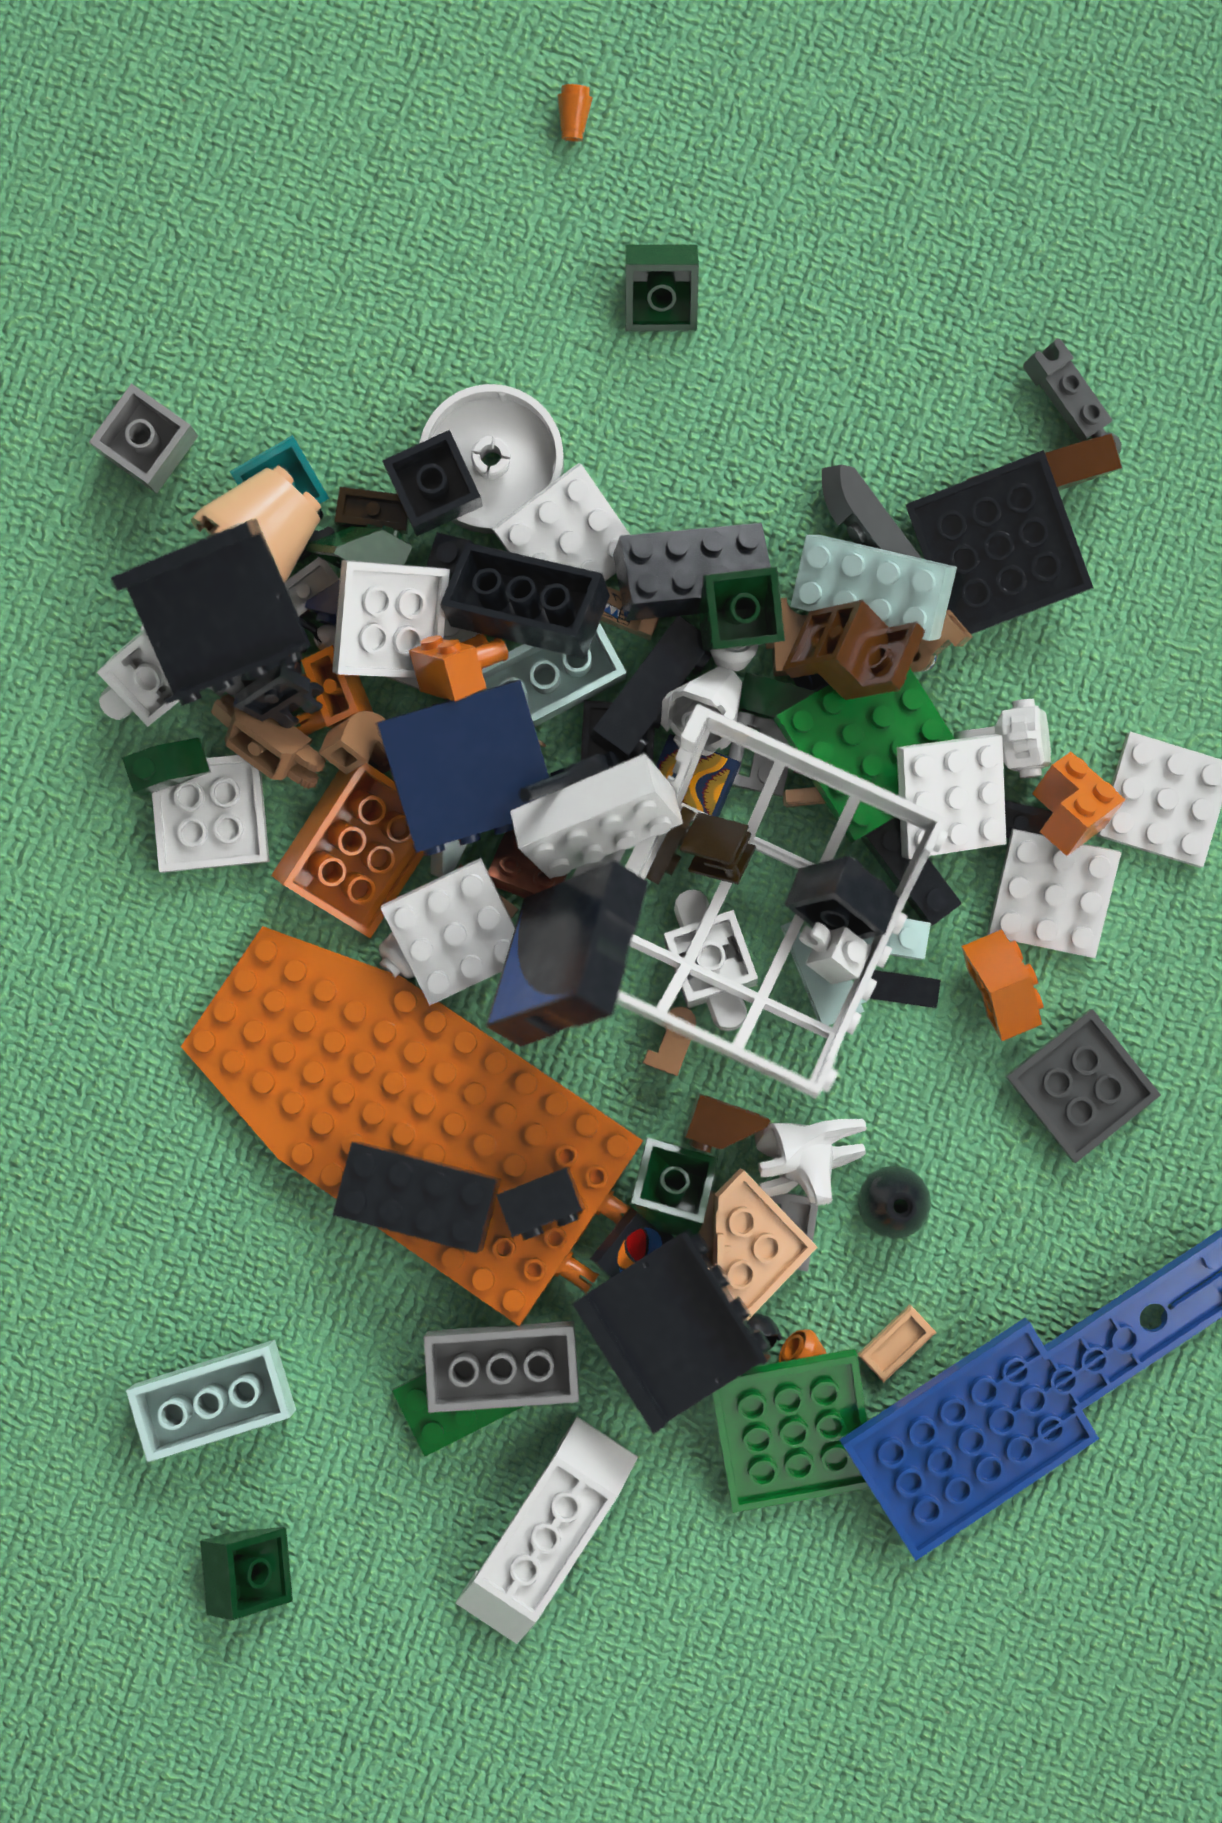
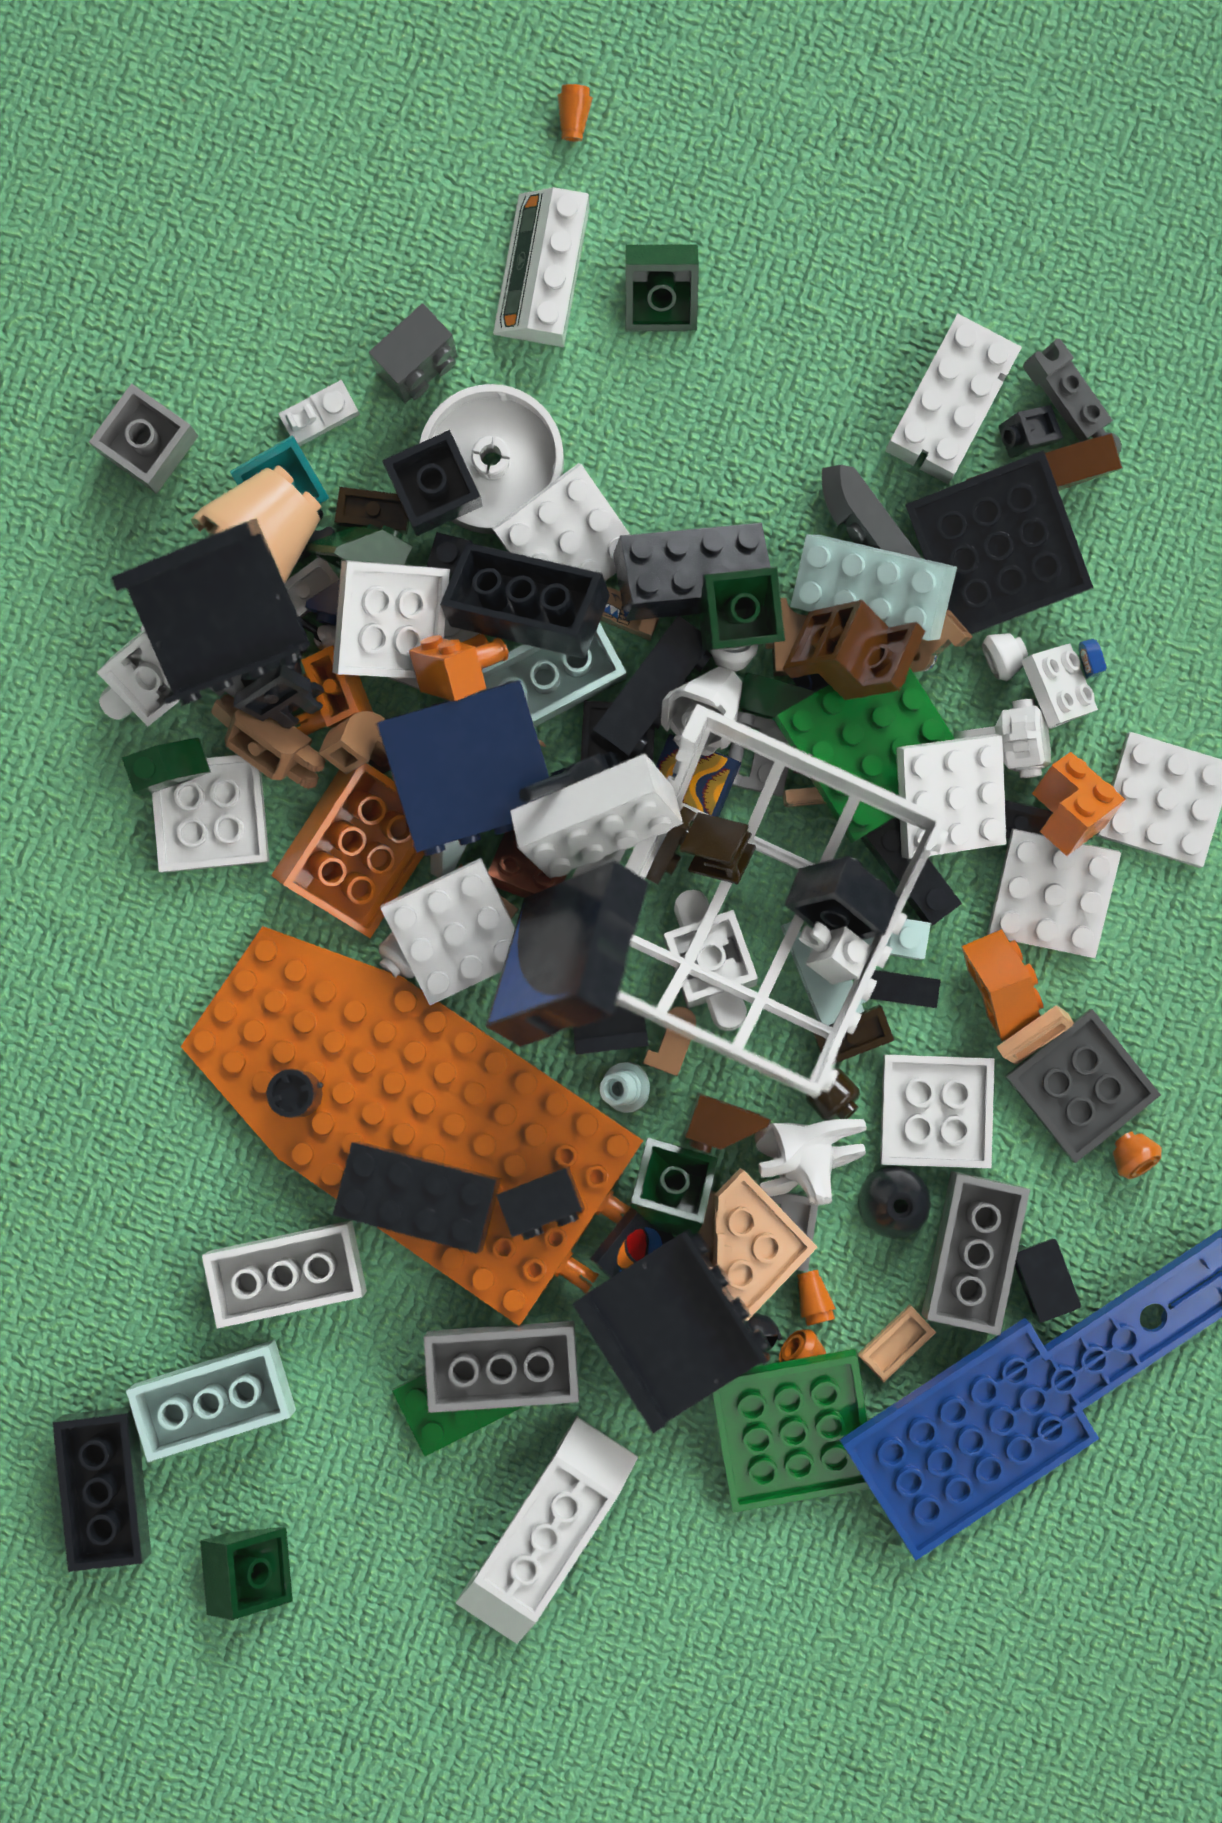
(101, 1489): none -> black brick
(284, 1274): none -> white brick
(294, 1093): none -> black piece
(319, 413): none -> white plate
(414, 354): none -> dark grey brick
(542, 266): none -> white slope
(615, 1032): none -> black panel
(625, 1087): none -> light aqua piece
(814, 1299): none -> orange cone
(838, 1101): none -> dark brown head
(869, 1033): none -> dark brown plate
(937, 1111): none -> white plate
(953, 398): none -> white piece
(975, 1253): none -> light grey brick
(1004, 654): none -> white cone
(1030, 430): none -> black bracket
(1035, 1035): none -> light nougat tile
(1046, 1280): none -> black panel
(1059, 685): none -> white plate
(1091, 658): none -> blue tile
(1135, 1154): none -> orange cone

